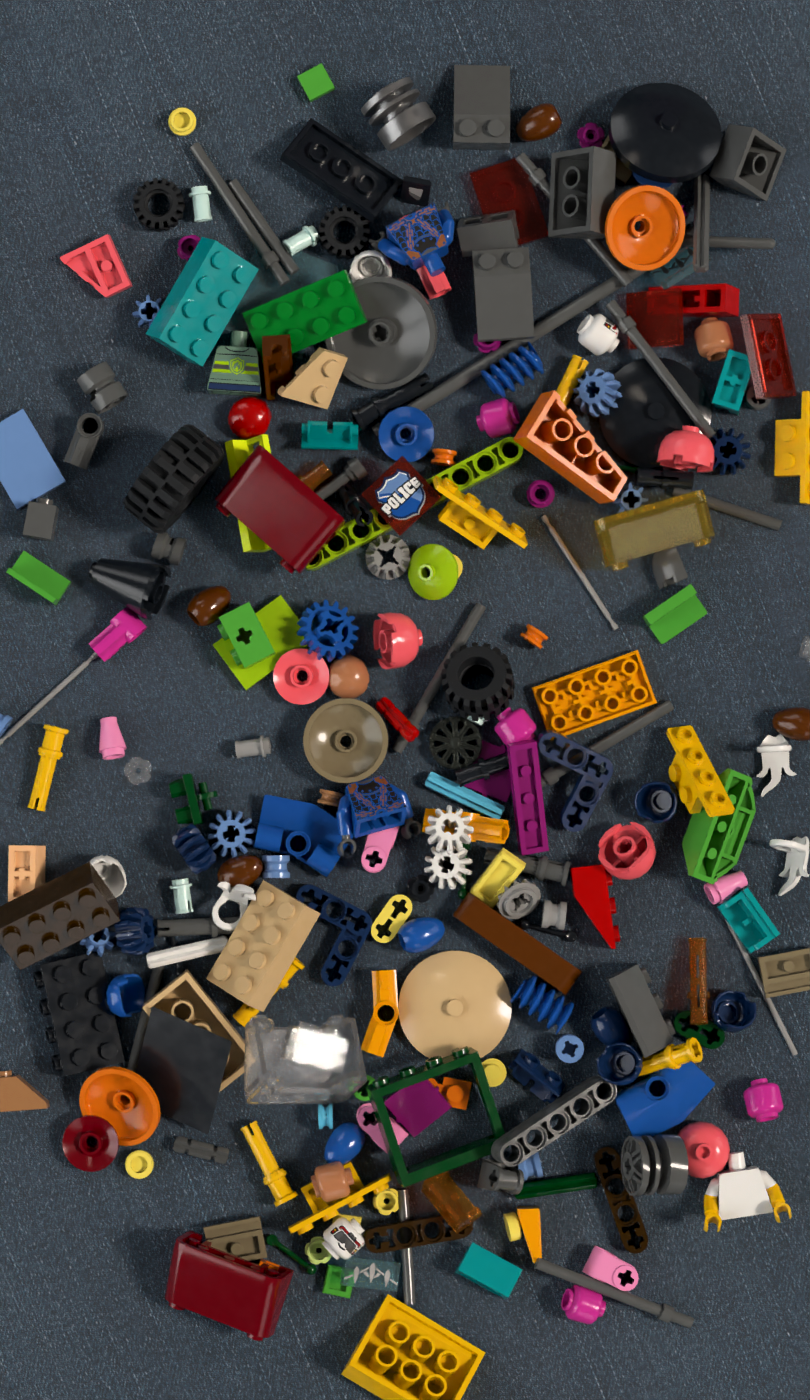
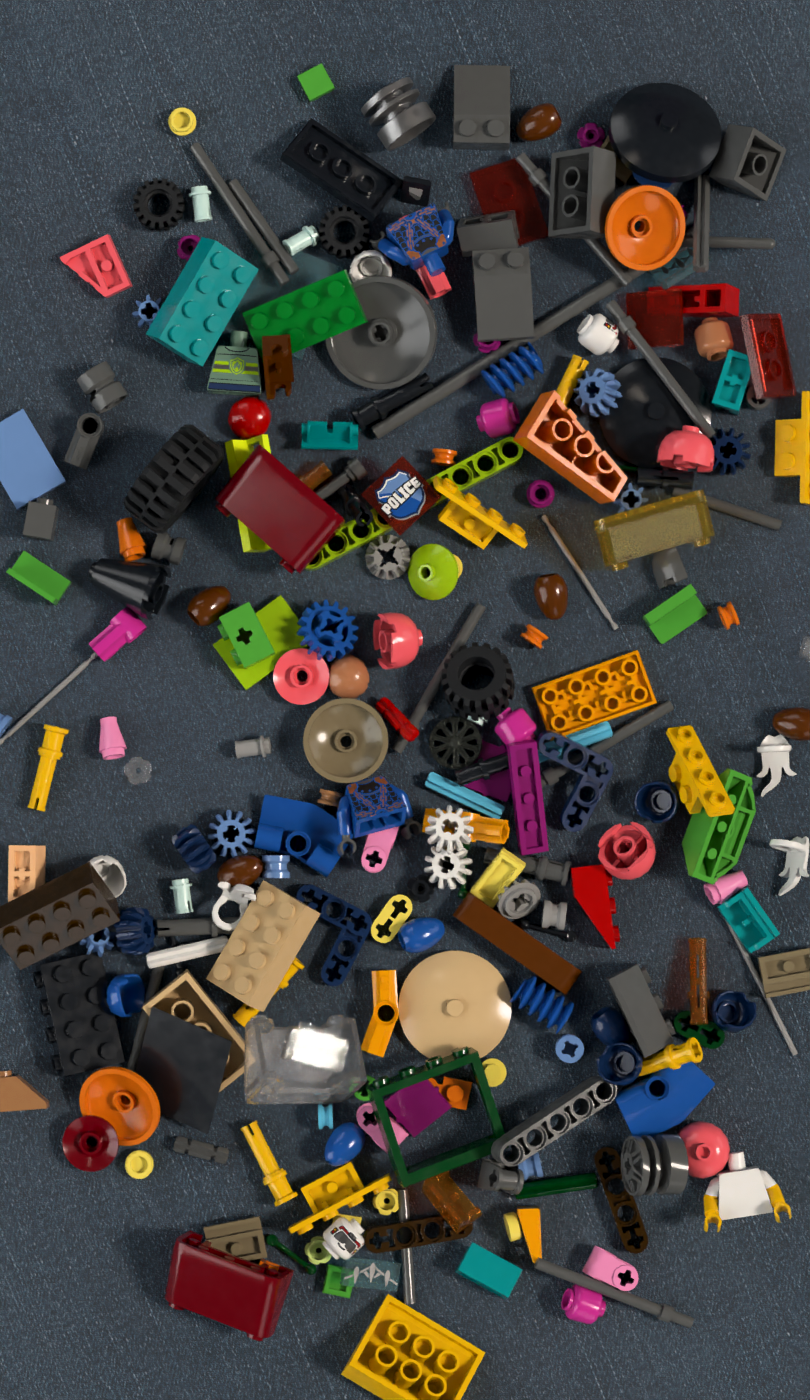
(130, 541): none -> orange cone
(184, 787): dark green hips -> none
(316, 379): tan wing -> none
(332, 1181): nougat head -> none
(419, 439): blue dish -> none
(547, 1083): dark blue hinge -> none
(551, 595): none -> reddish brown animal
(585, 737): none -> medium azure axle
(728, 615): none -> orange bush
(763, 1100): dark pink head -> none

